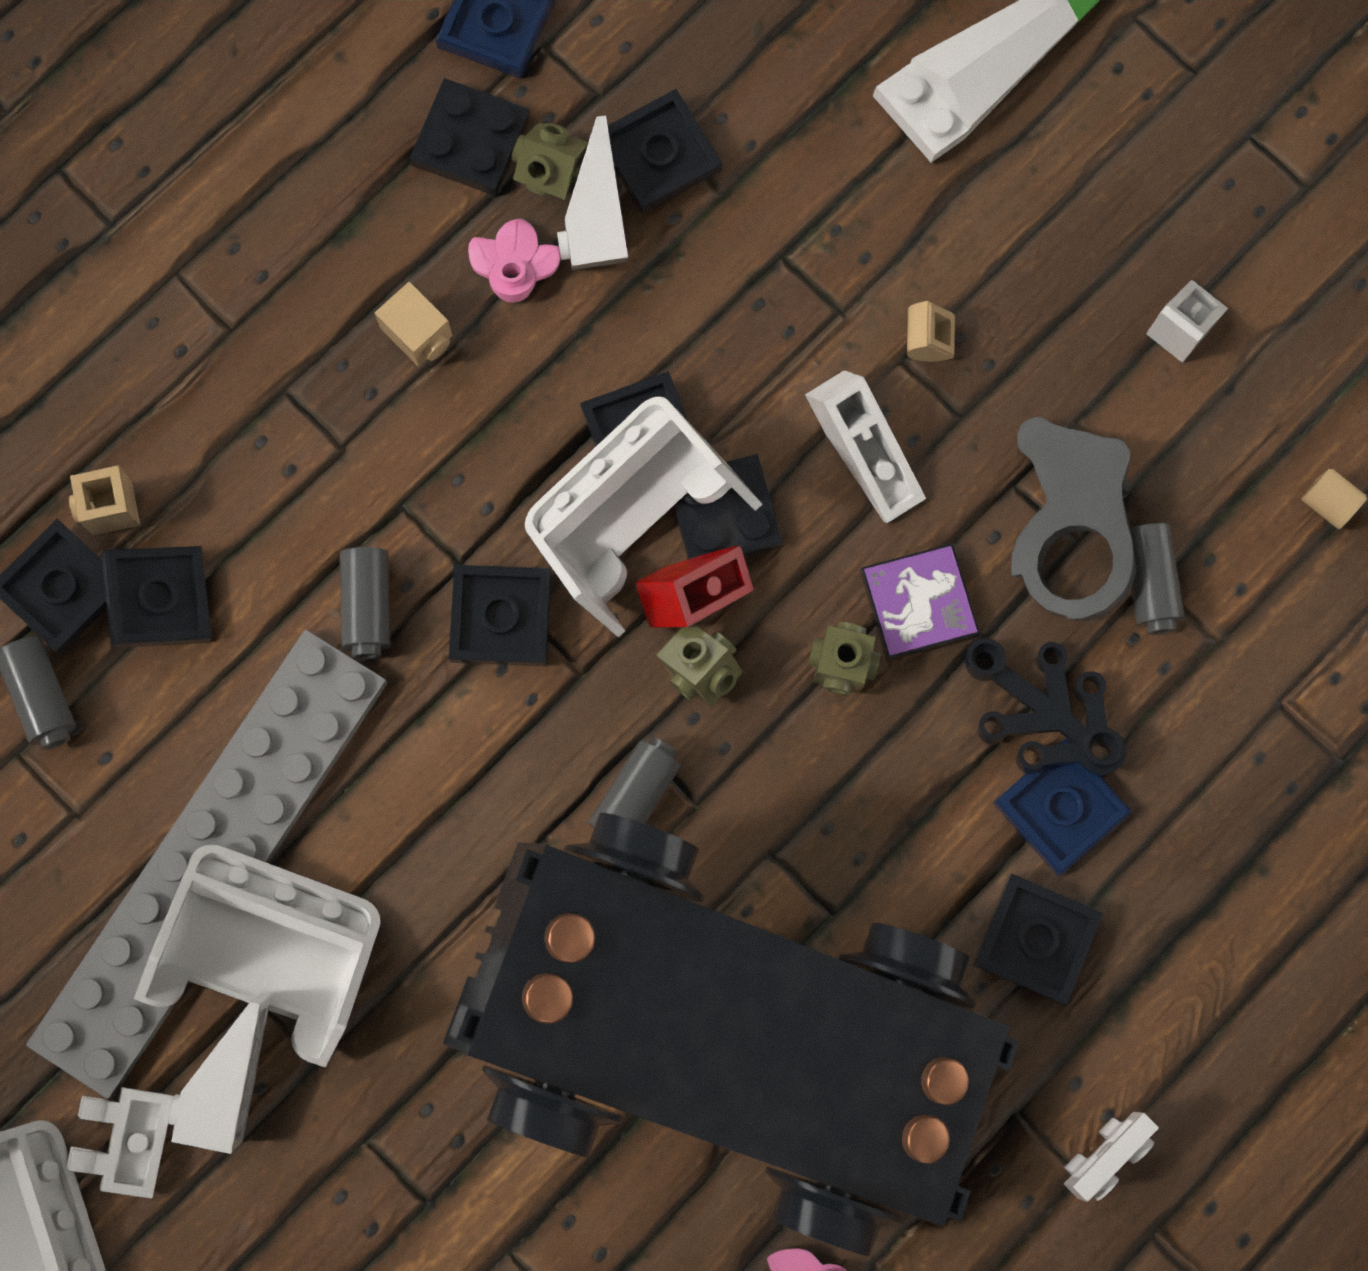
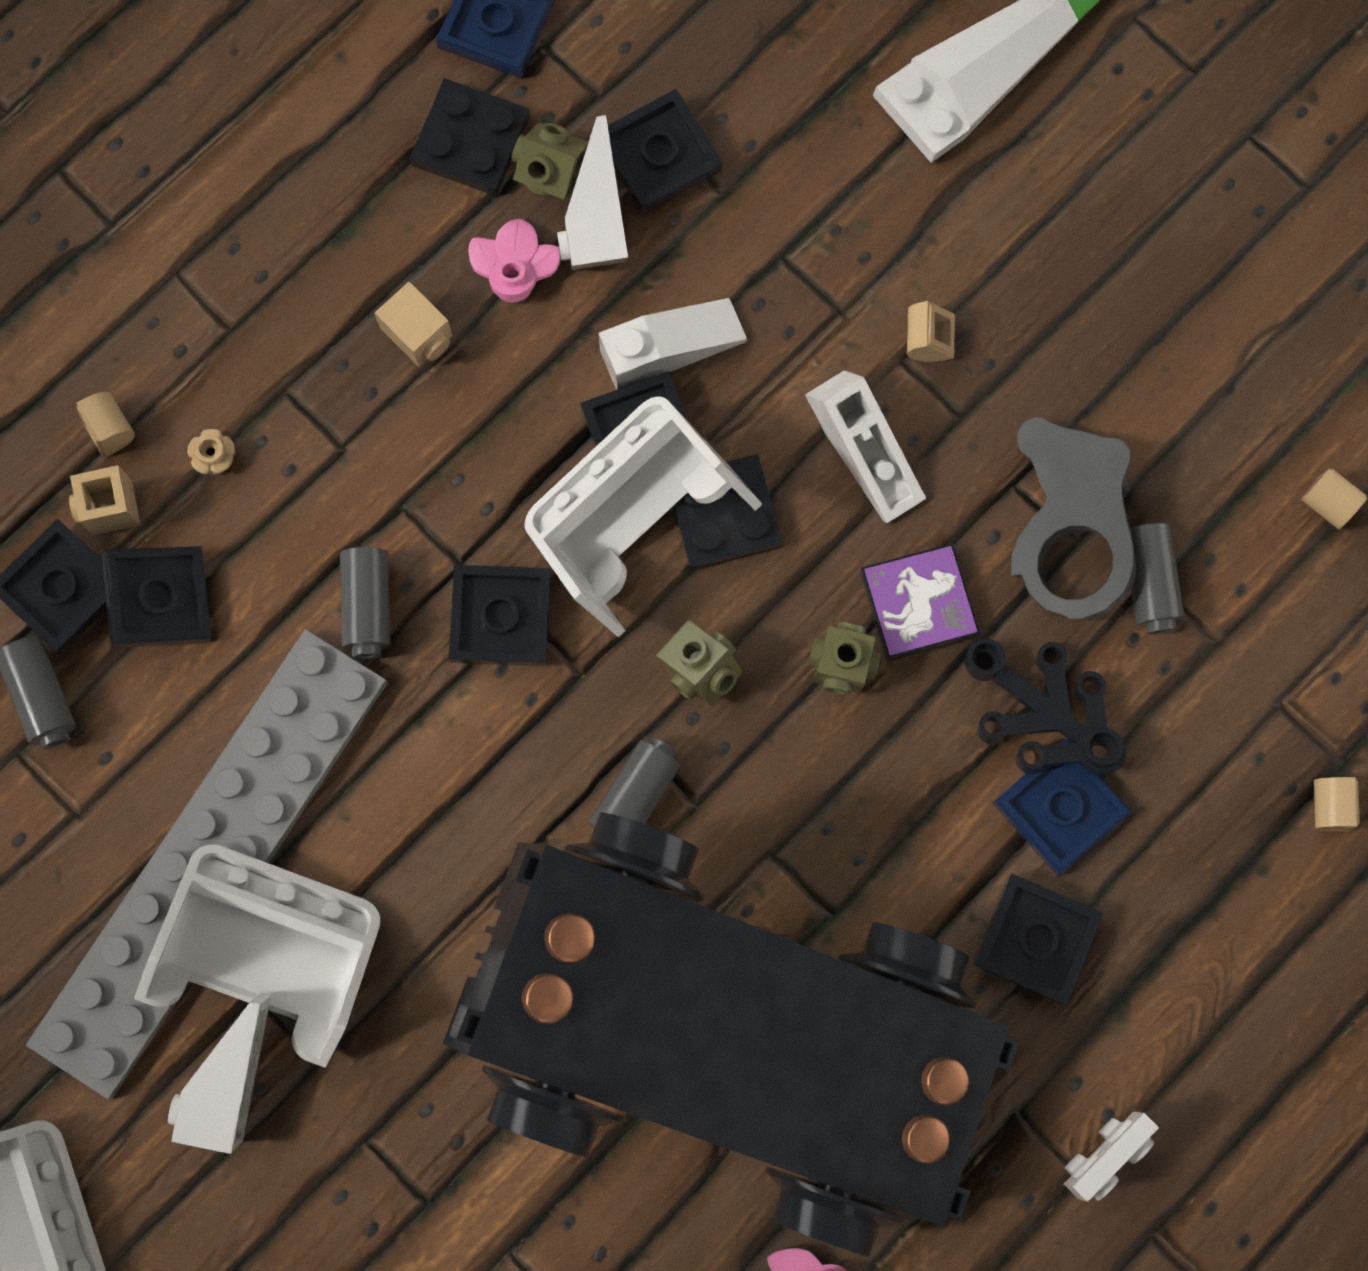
(105, 423): none -> tan brick
(134, 1145): white plate -> none
(223, 453): none -> tan plate
(669, 340): none -> white slope
(694, 588): red slope -> none
(1186, 320): white slope -> none
(1336, 804): none -> tan brick

